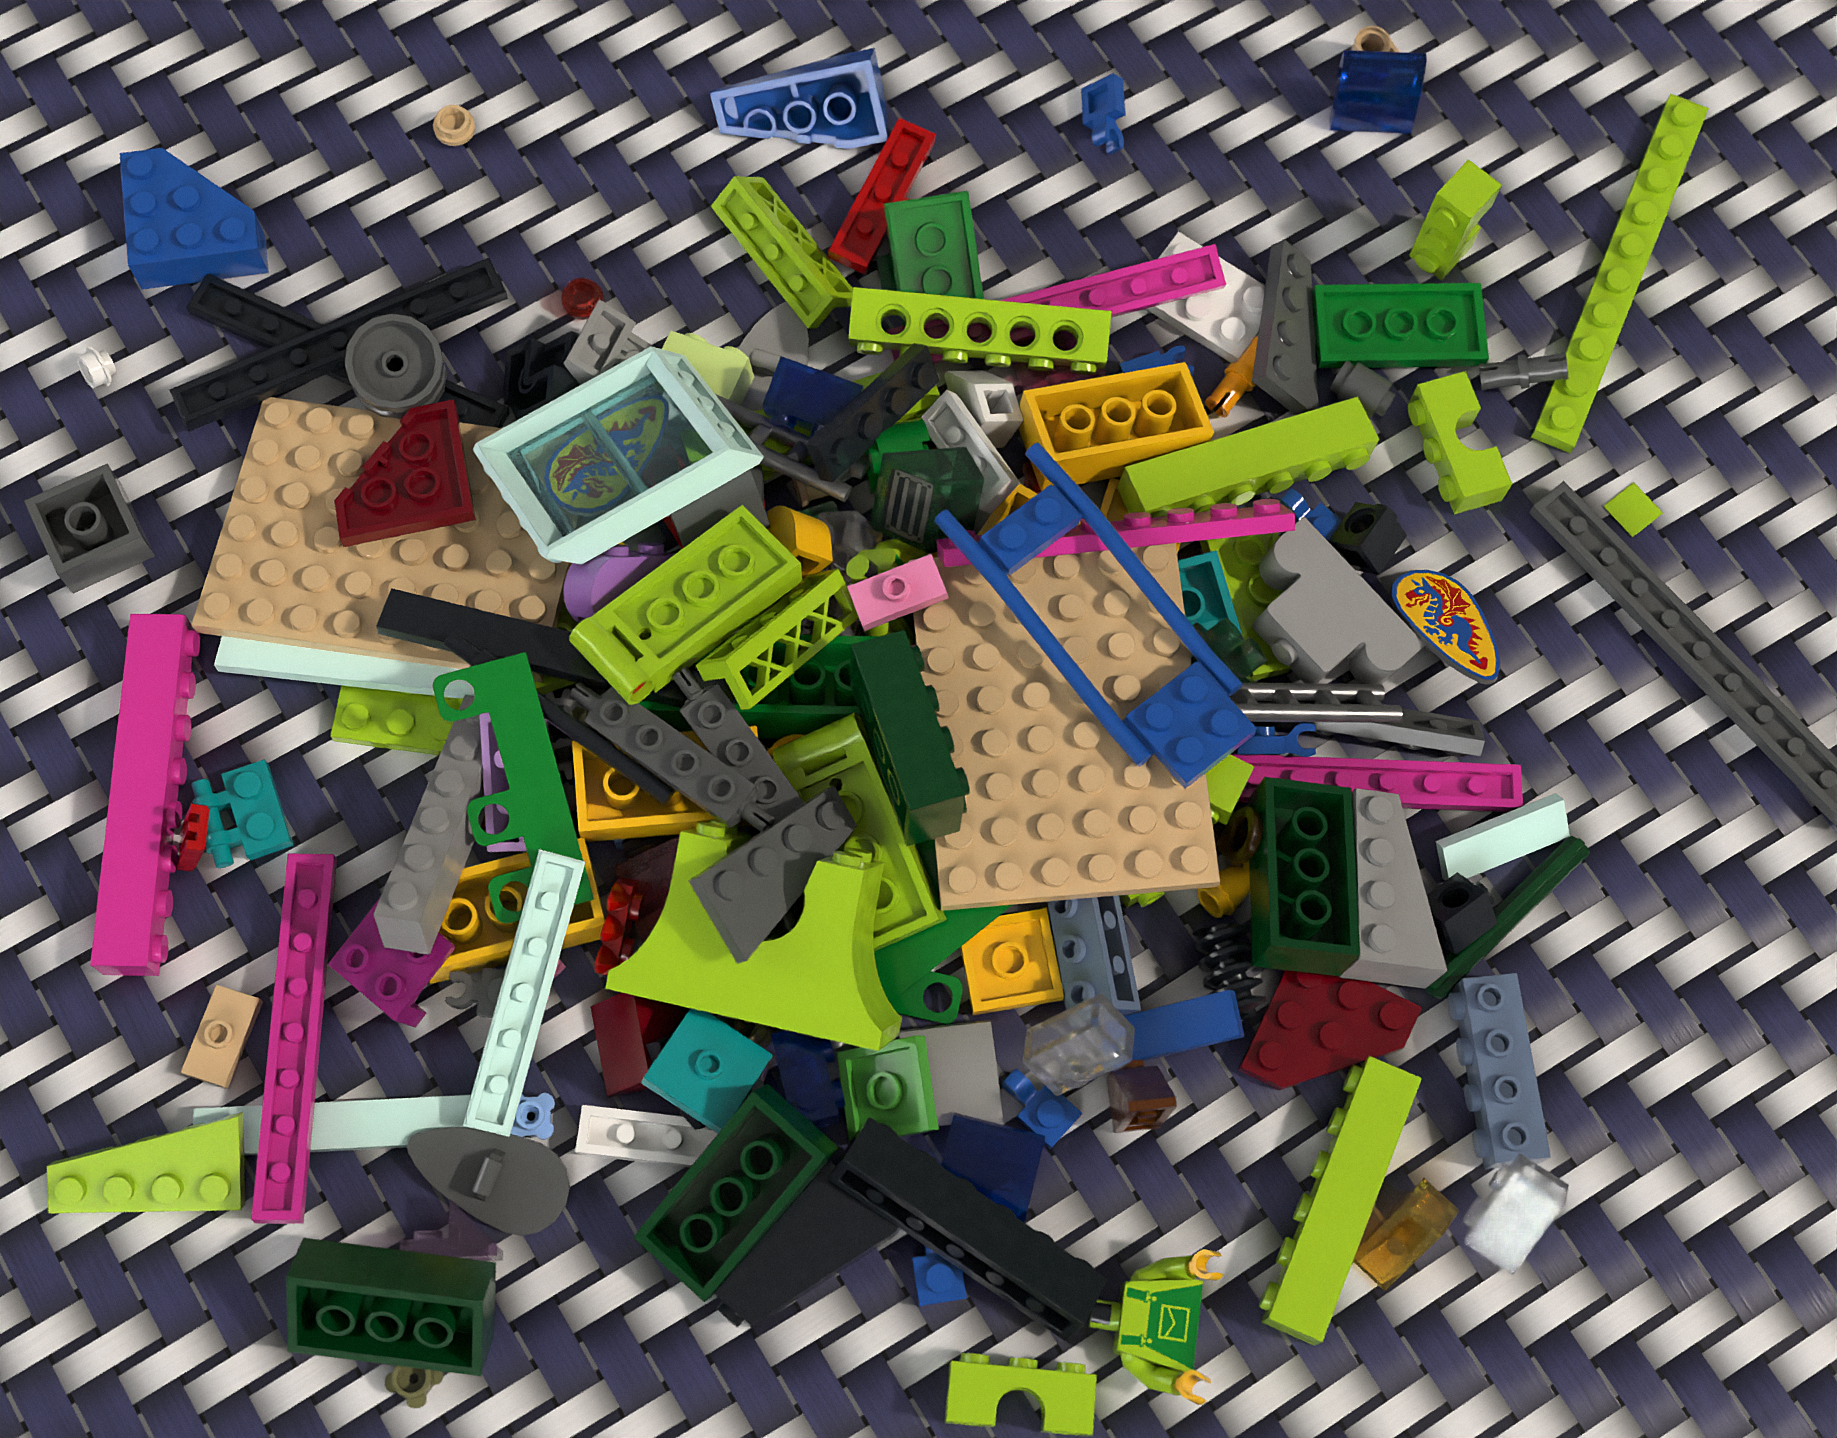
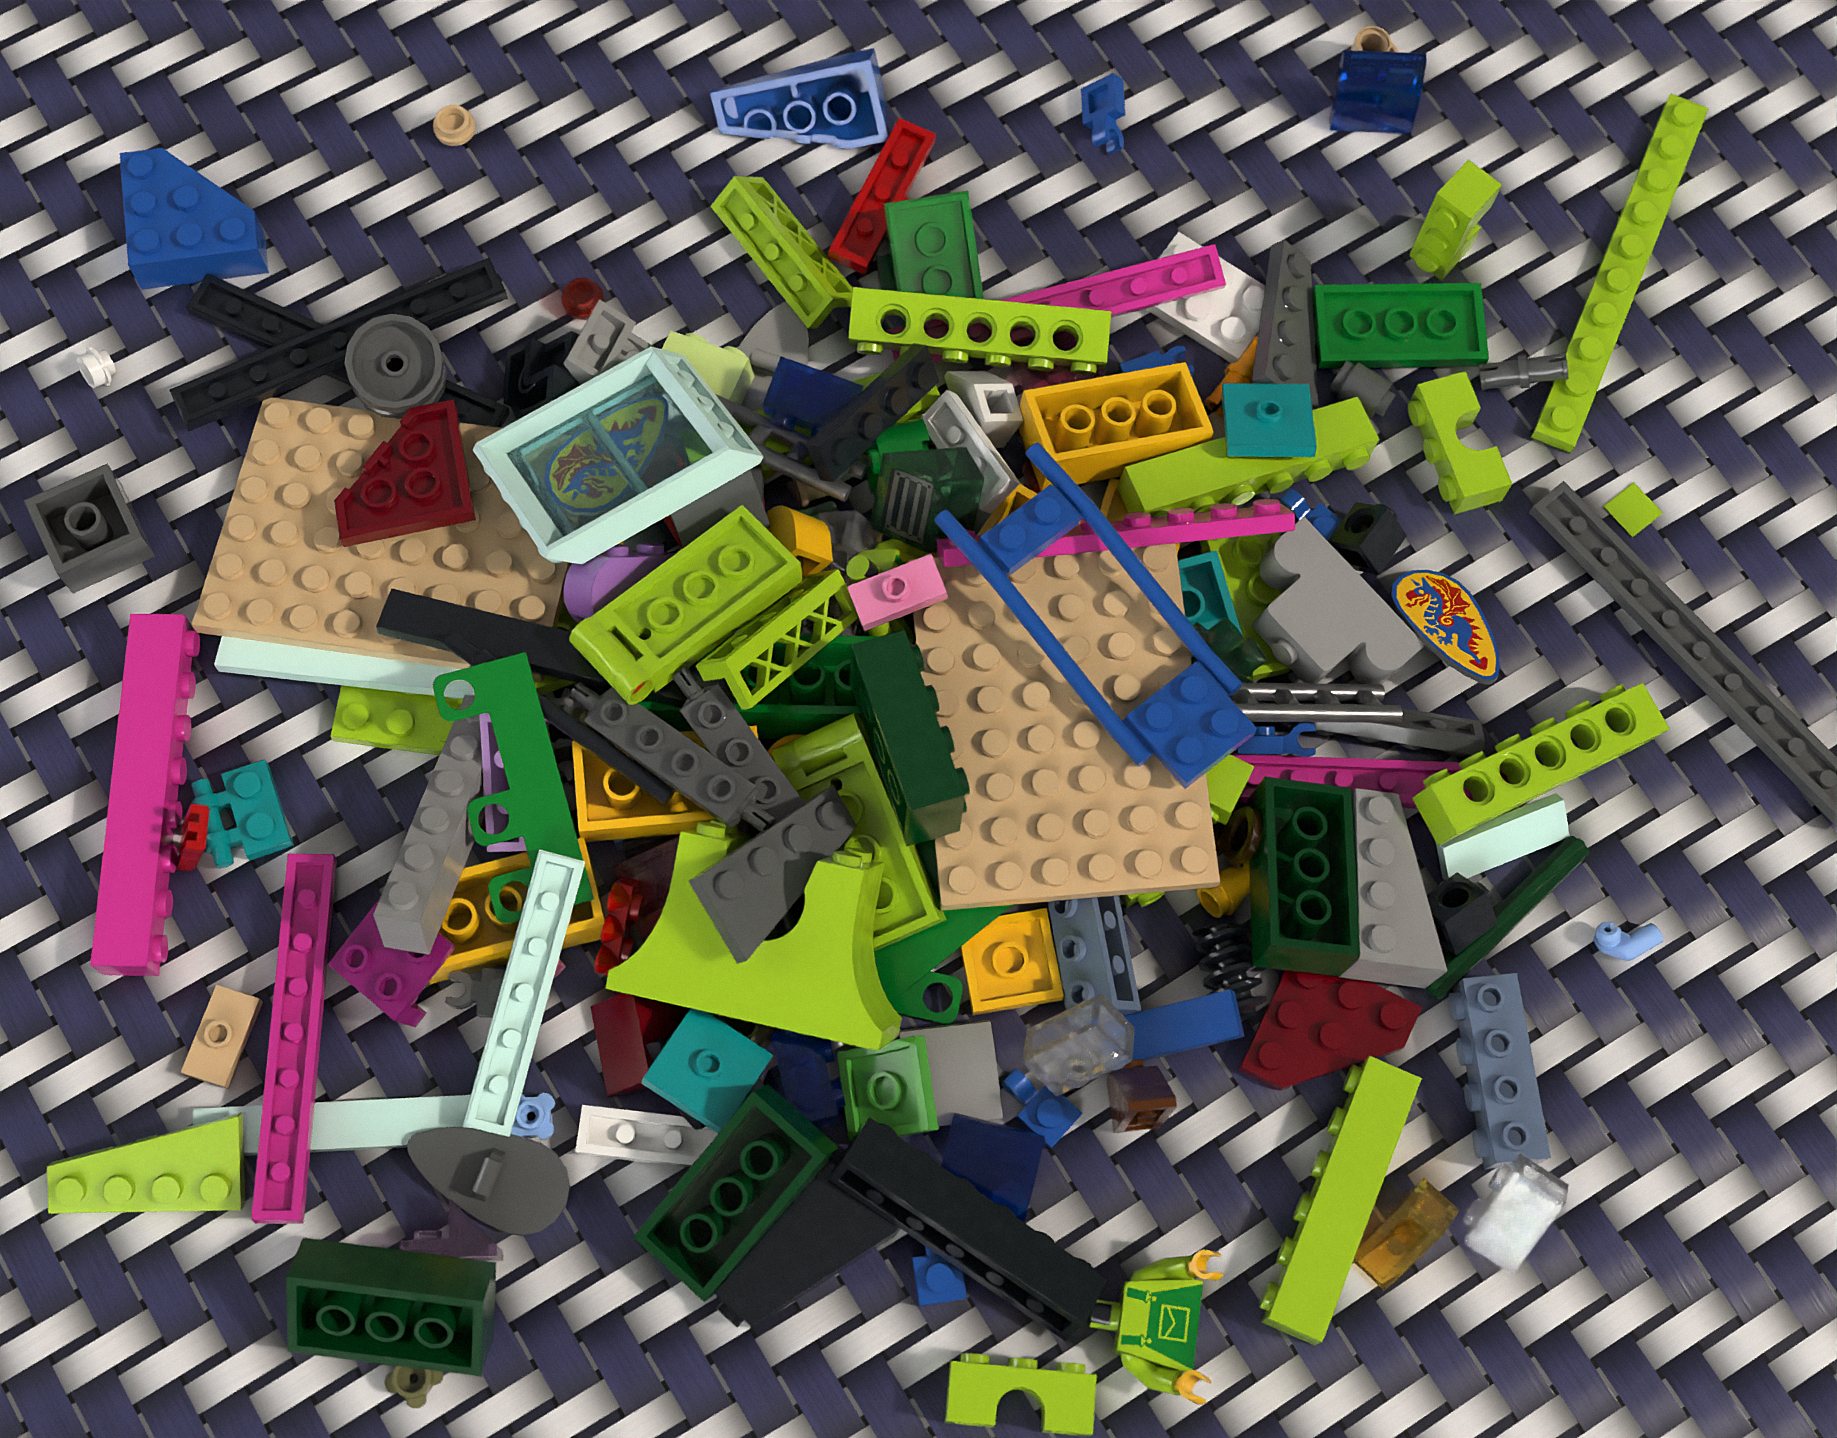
(1268, 420): none -> teal plate
(1451, 813): none -> lime brick
(1623, 945): none -> light blue arm

